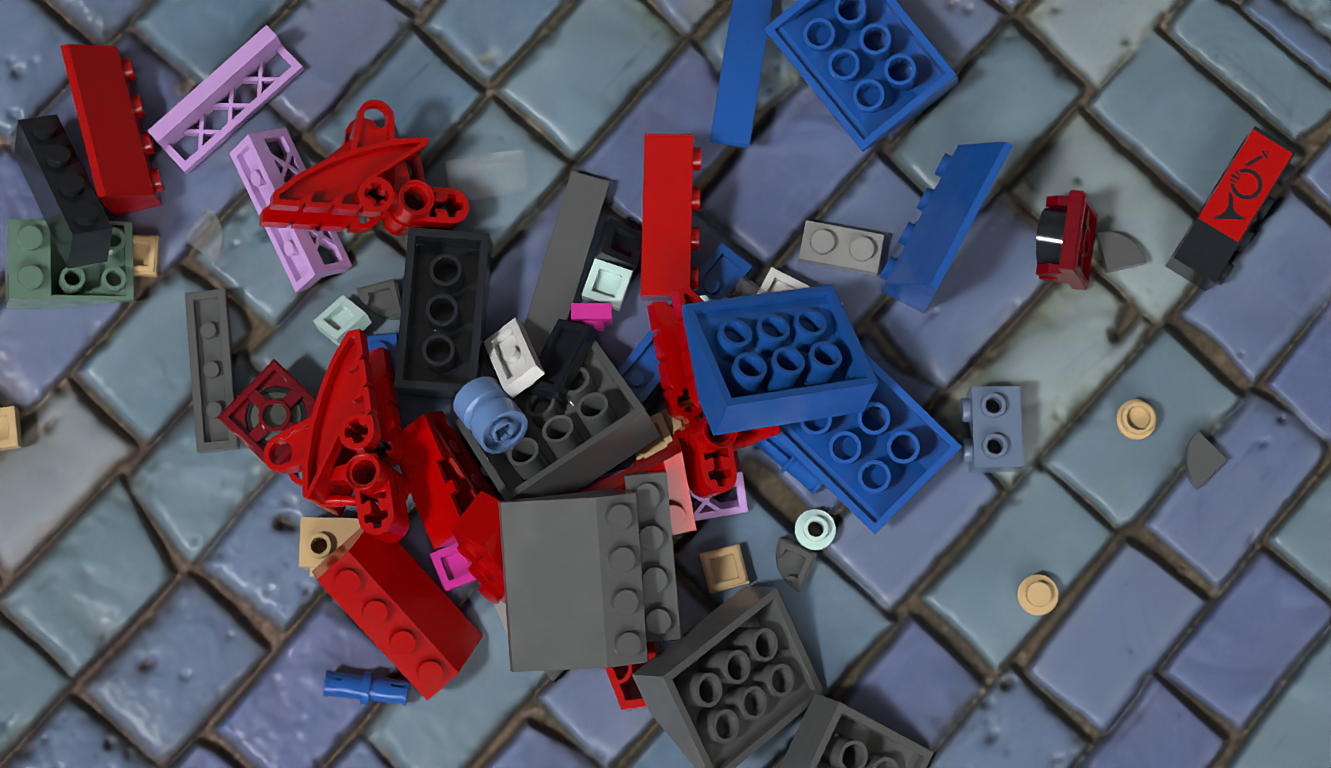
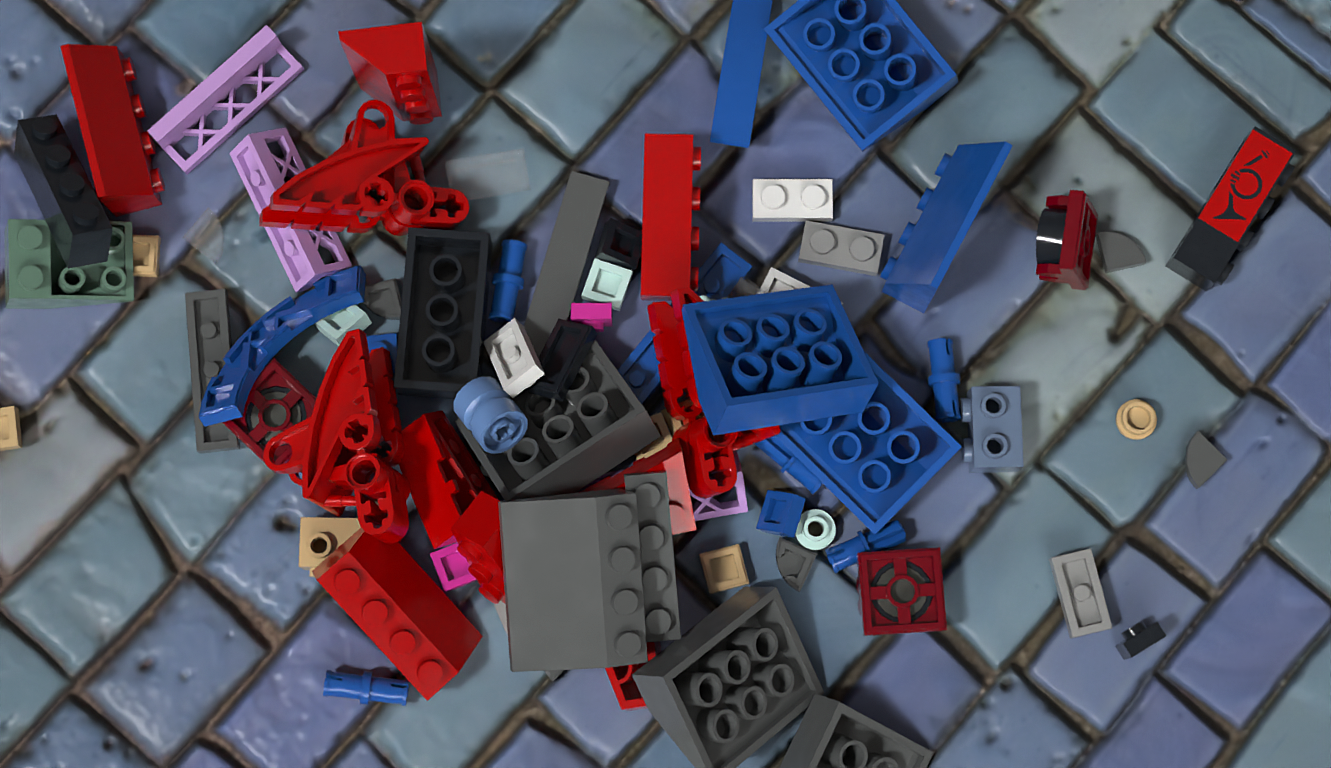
(246, 359): none -> blue tile
(396, 68): none -> red slope
(508, 281): none -> blue pin
(780, 513): none -> blue plate
(792, 200): none -> white plate
(845, 555): none -> blue axle
(901, 591): none -> dark red piece
(944, 380): none -> blue pin
(1037, 595): tan plate -> none
(1080, 593): none -> light grey plate
(1139, 638): none -> black plate

